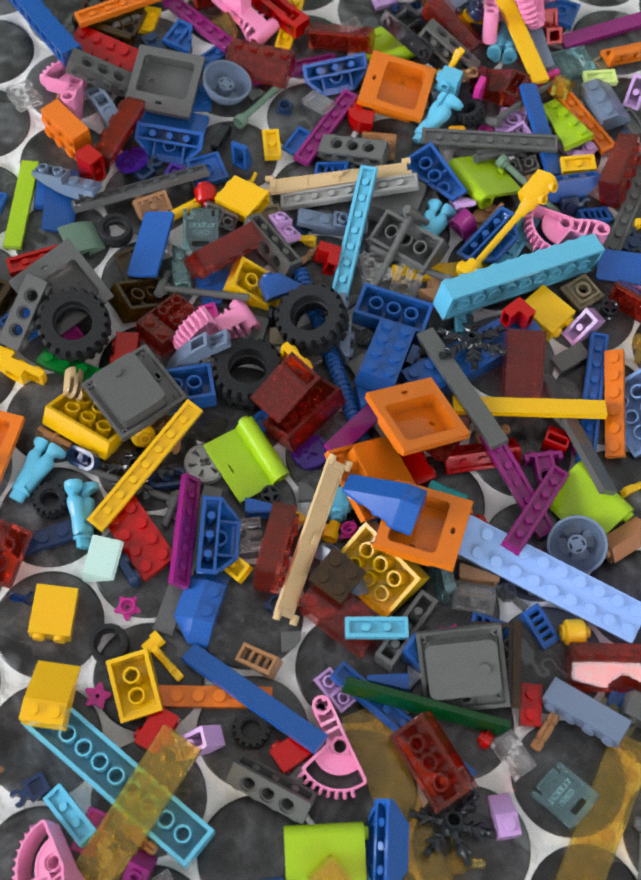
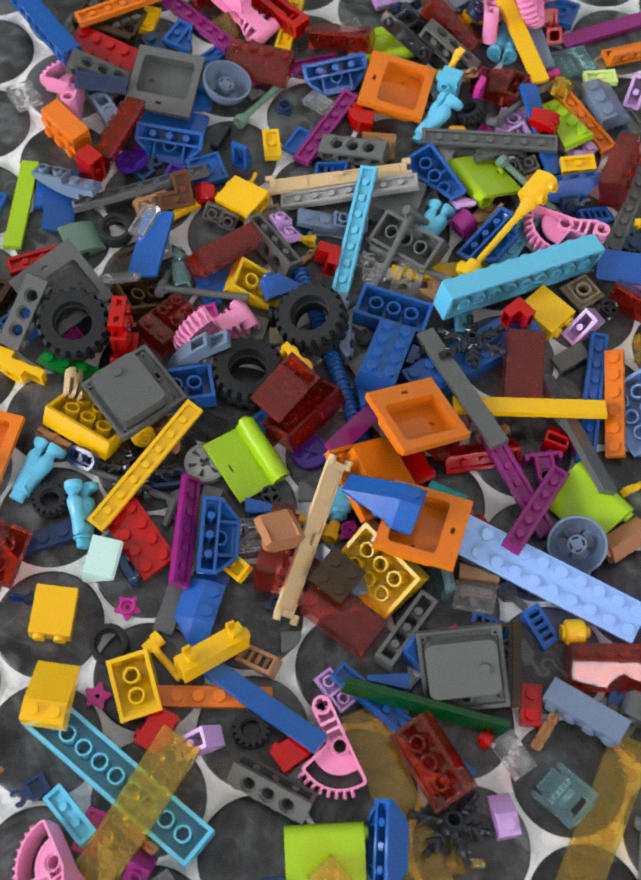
(100, 82): none -> dark blue plate
(119, 277): none -> clear tile
(120, 323): none -> red piece
(144, 220): none -> clear tile
(182, 194): none -> reddish brown plate
(199, 227): clear light blue container -> none
(212, 651): none -> yellow brick
(279, 530): none -> nougat slope
(376, 628): medium azure plate -> none
(544, 120): none -> red hand

